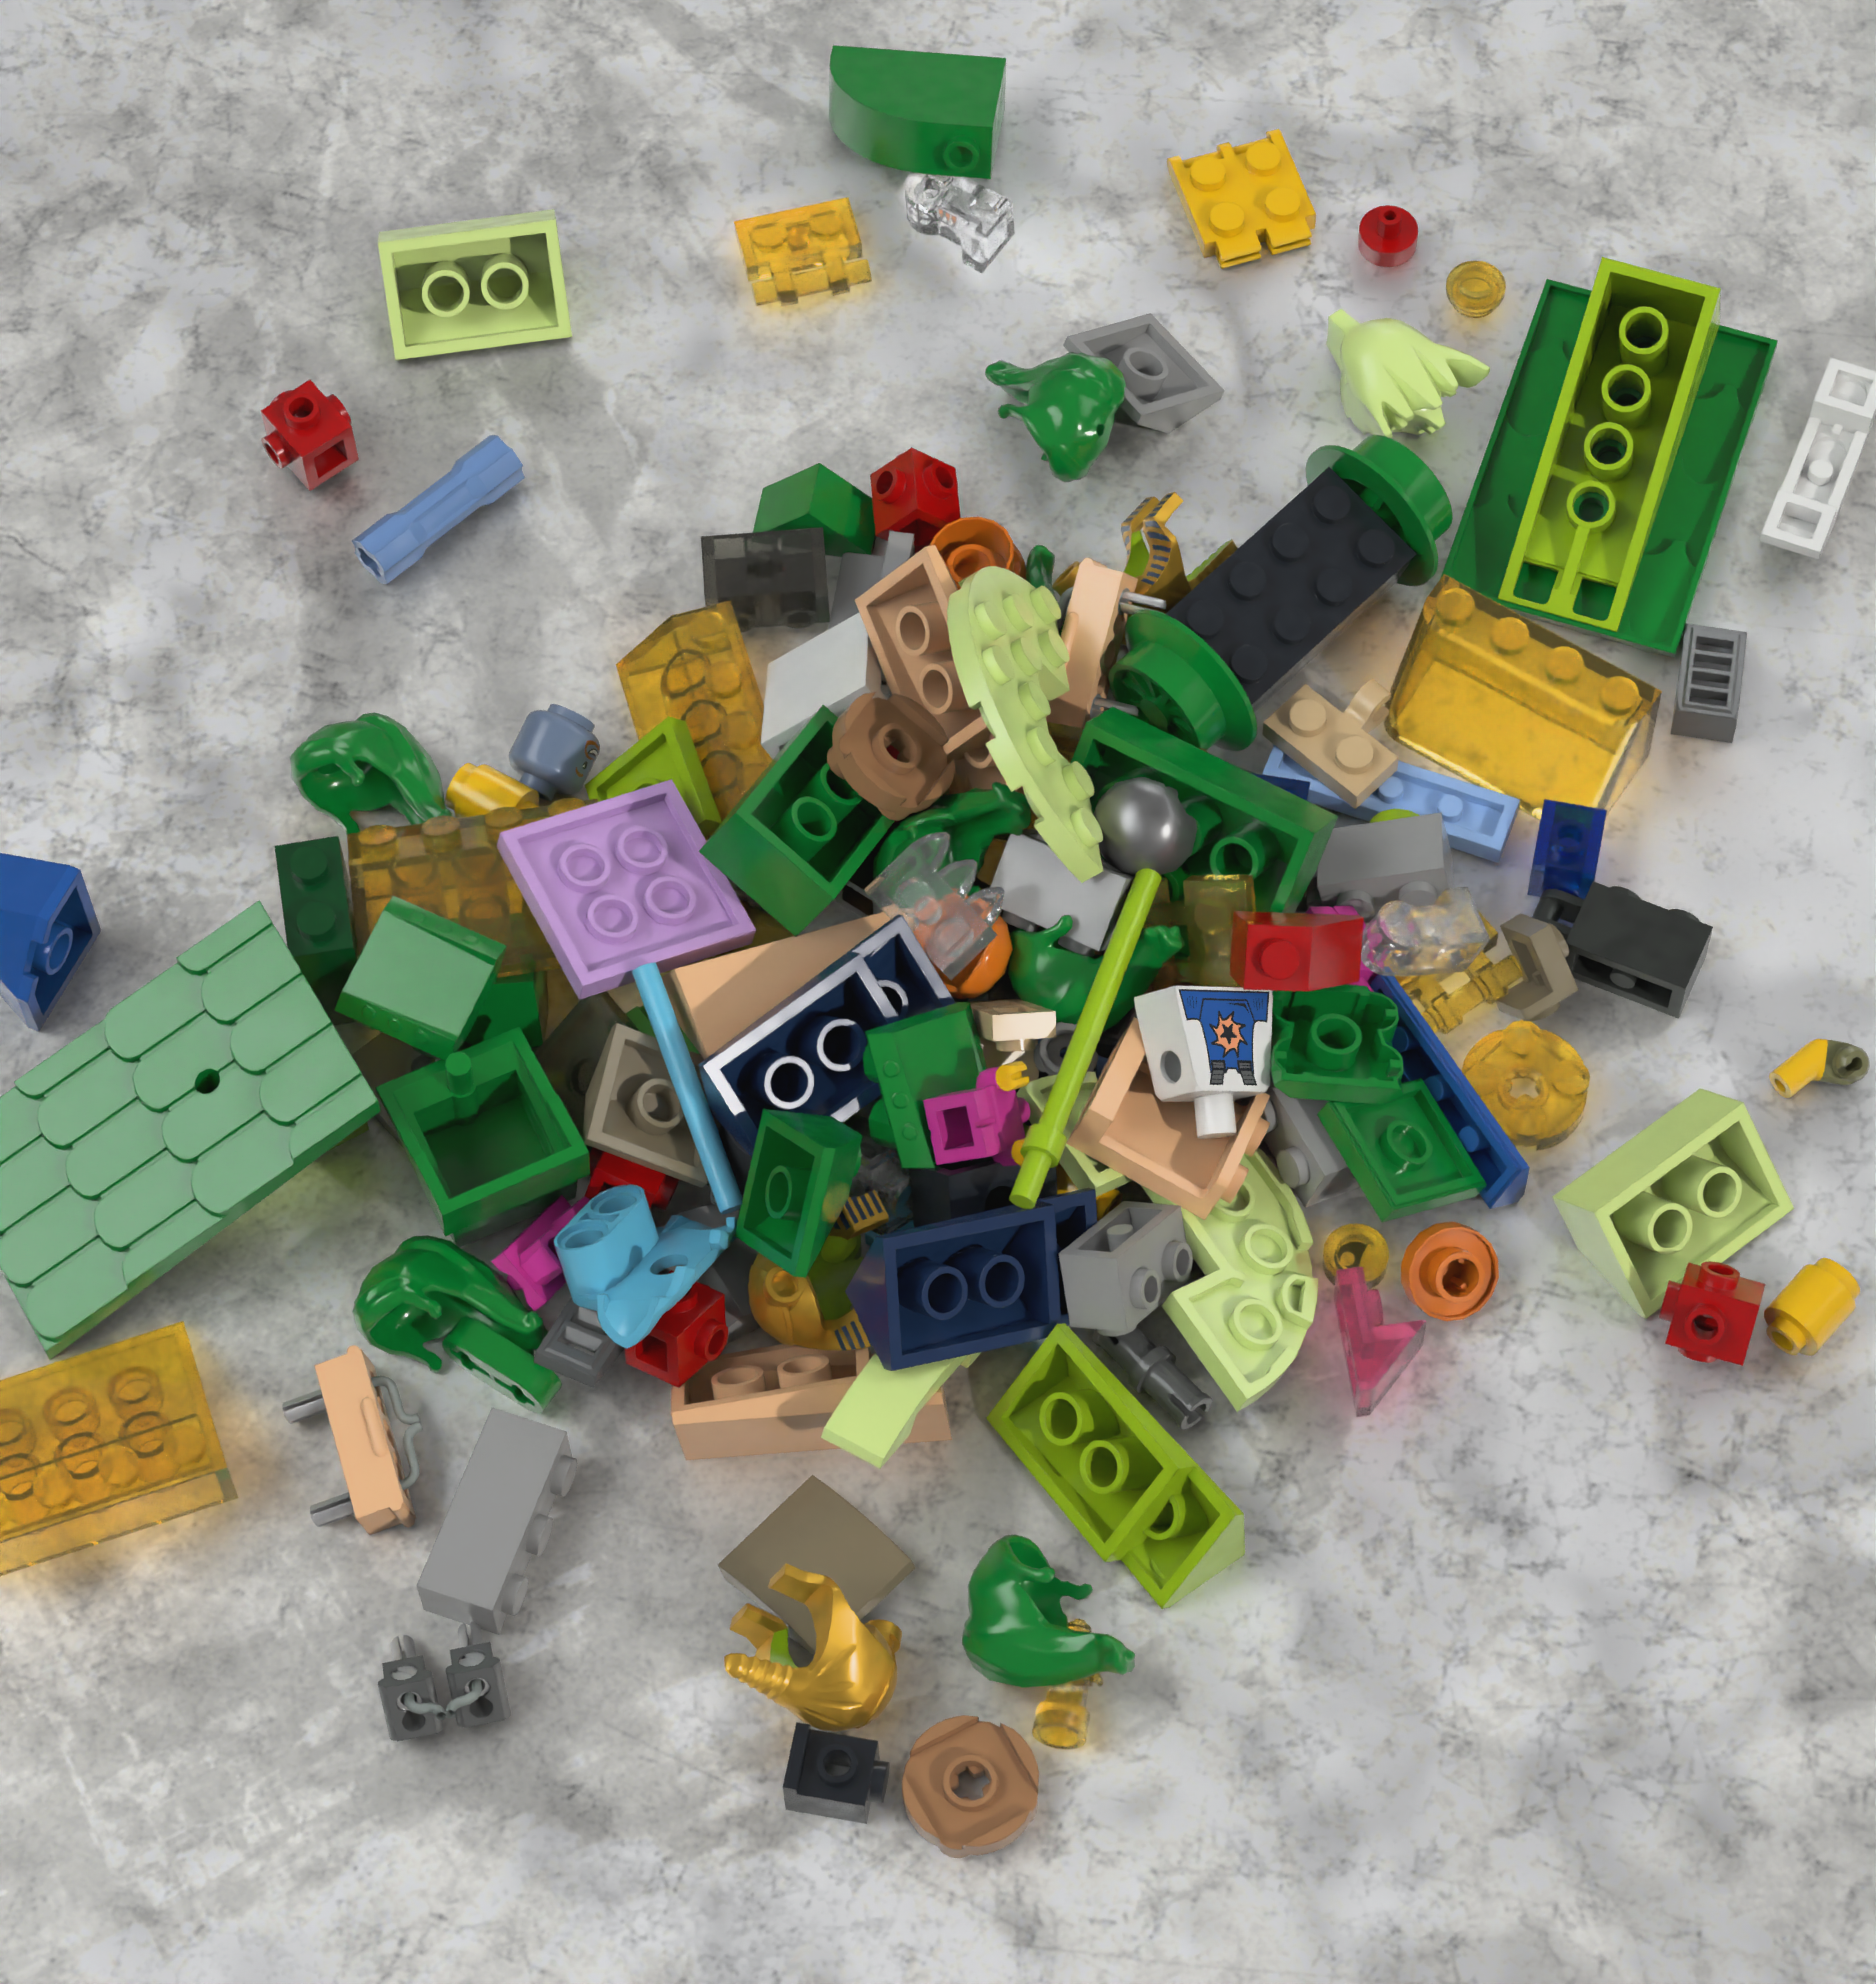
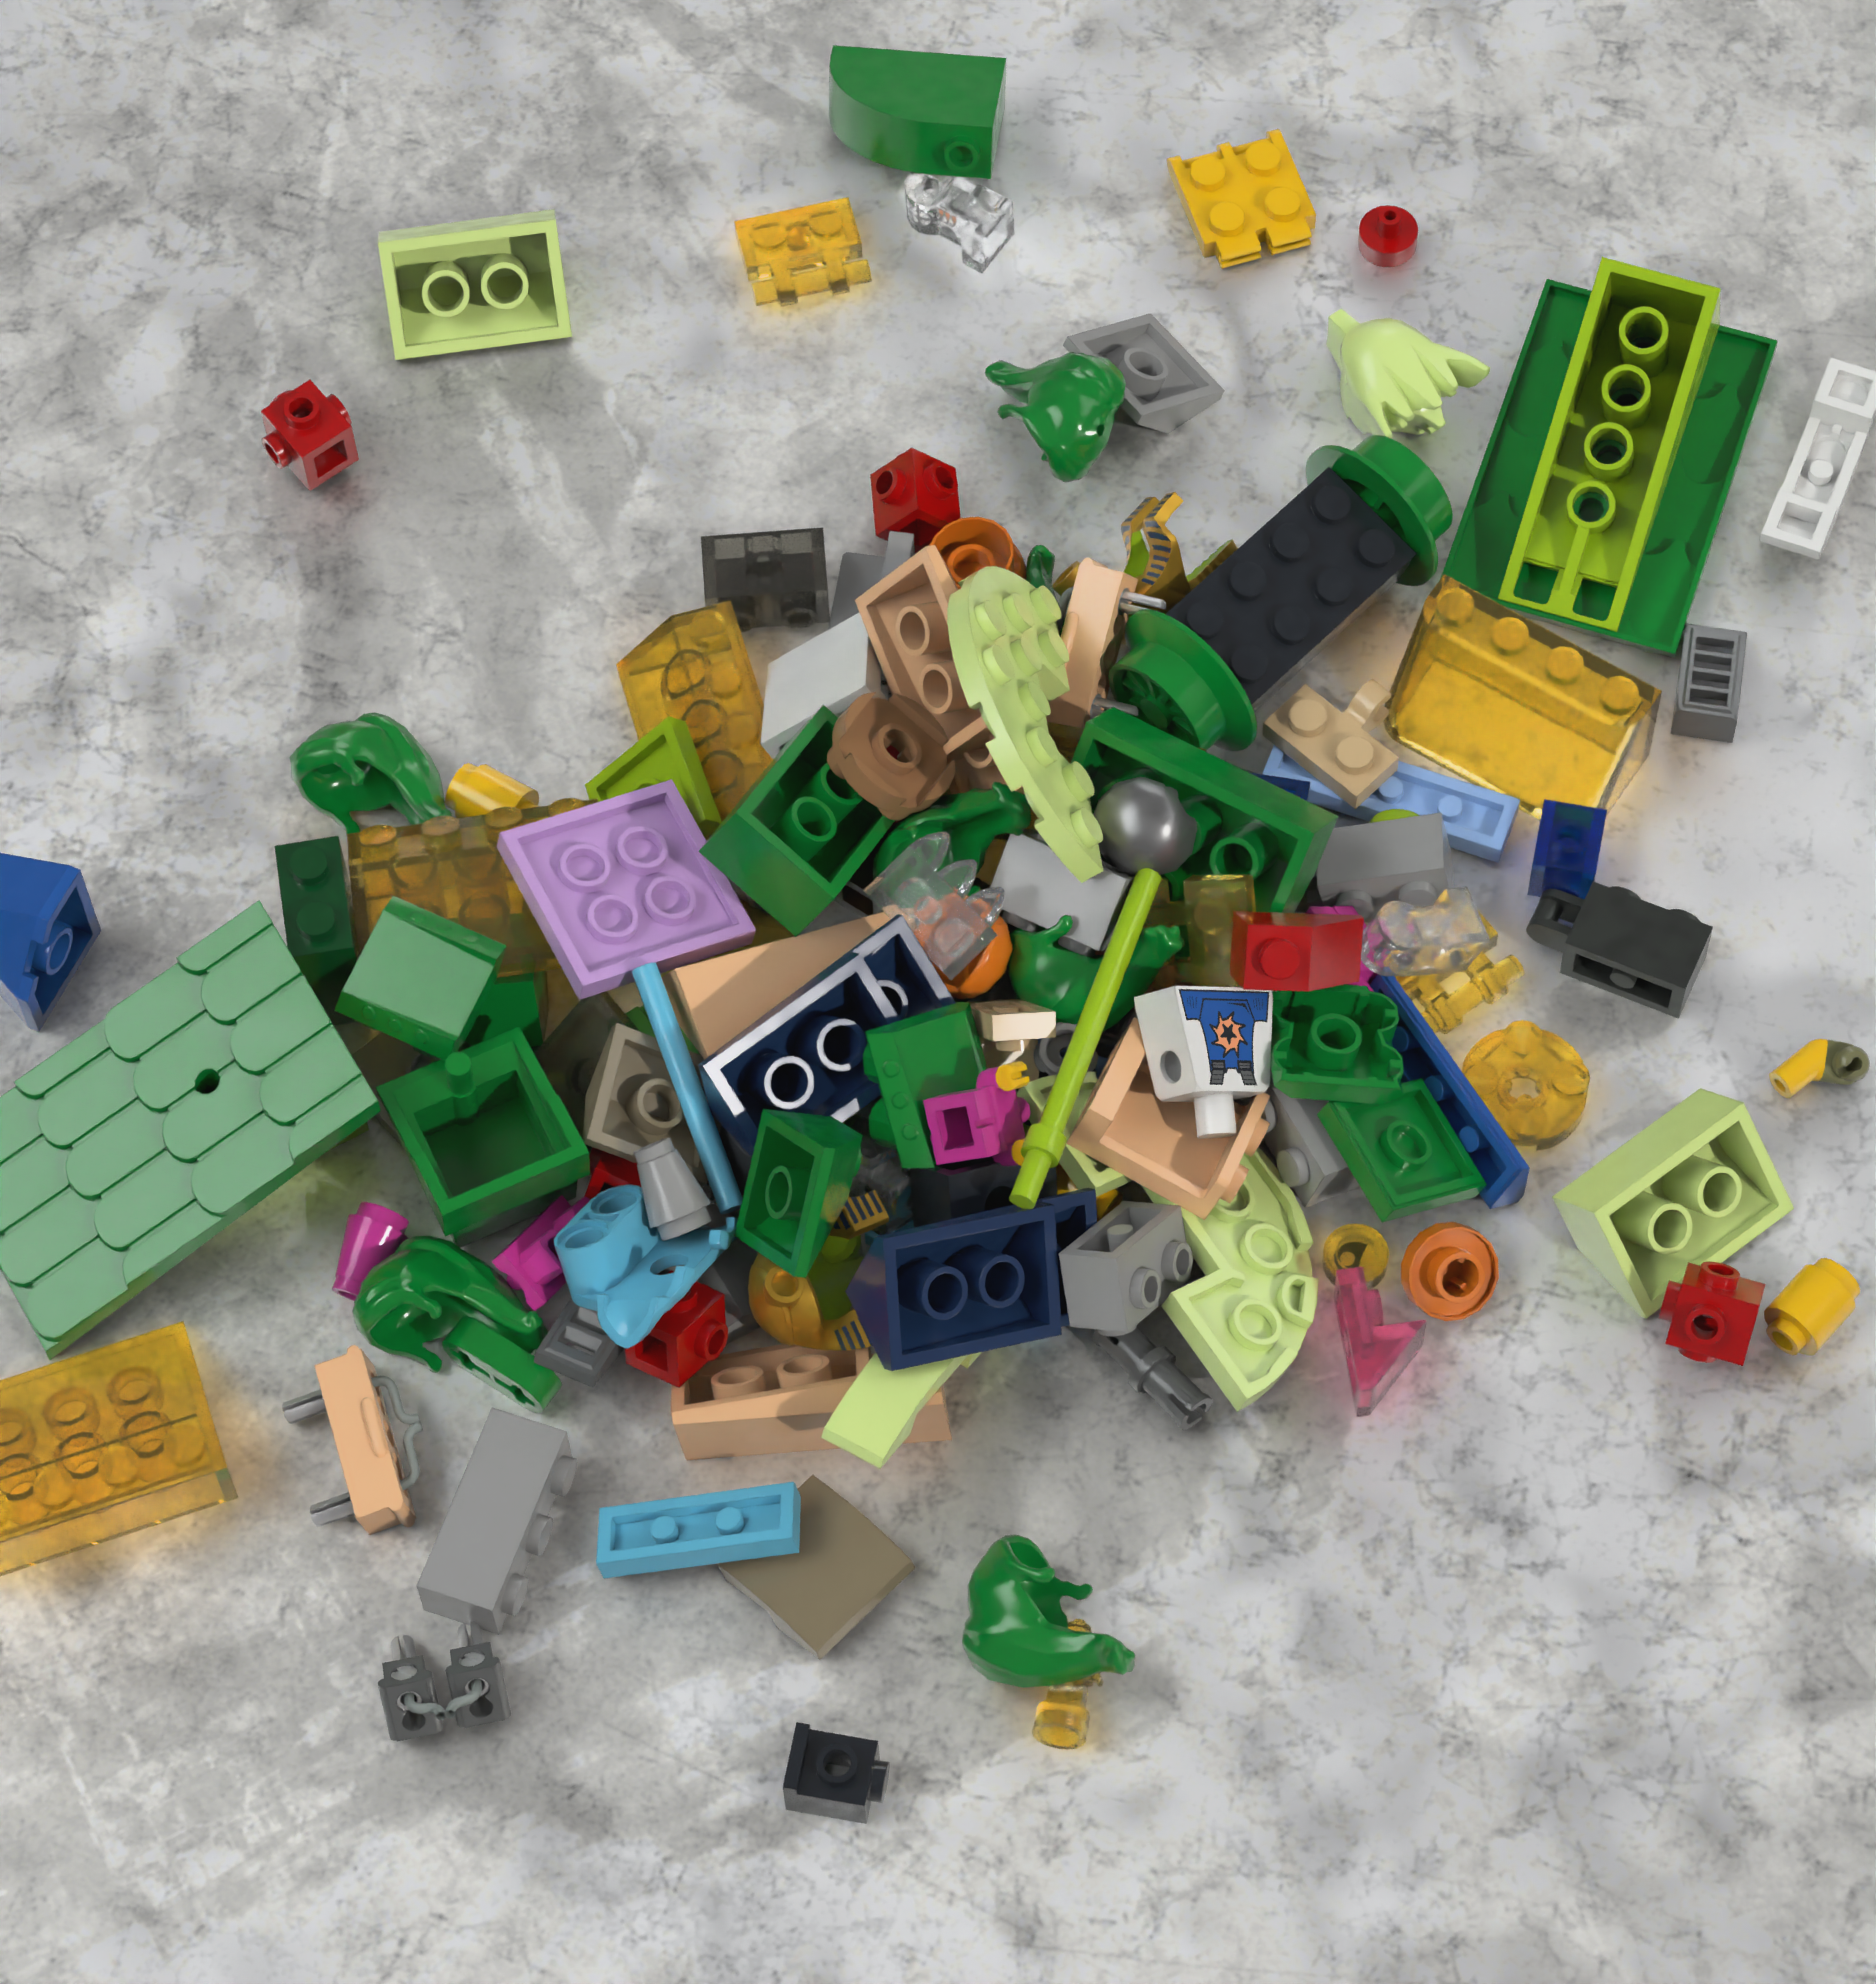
(367, 1240): none -> dark pink cone
(473, 482): medium blue axle -> none
(555, 751): sand blue head -> none
(670, 1190): none -> light grey cone
(699, 1530): none -> medium azure plate
(818, 500): green slope -> none
(852, 1662): pearl gold piece -> none
(962, 1824): medium nougat plate -> none
(1117, 1471): lime slope -> none
(1475, 288): clear yellow plate -> none
(1546, 972): dark tan bracket -> none

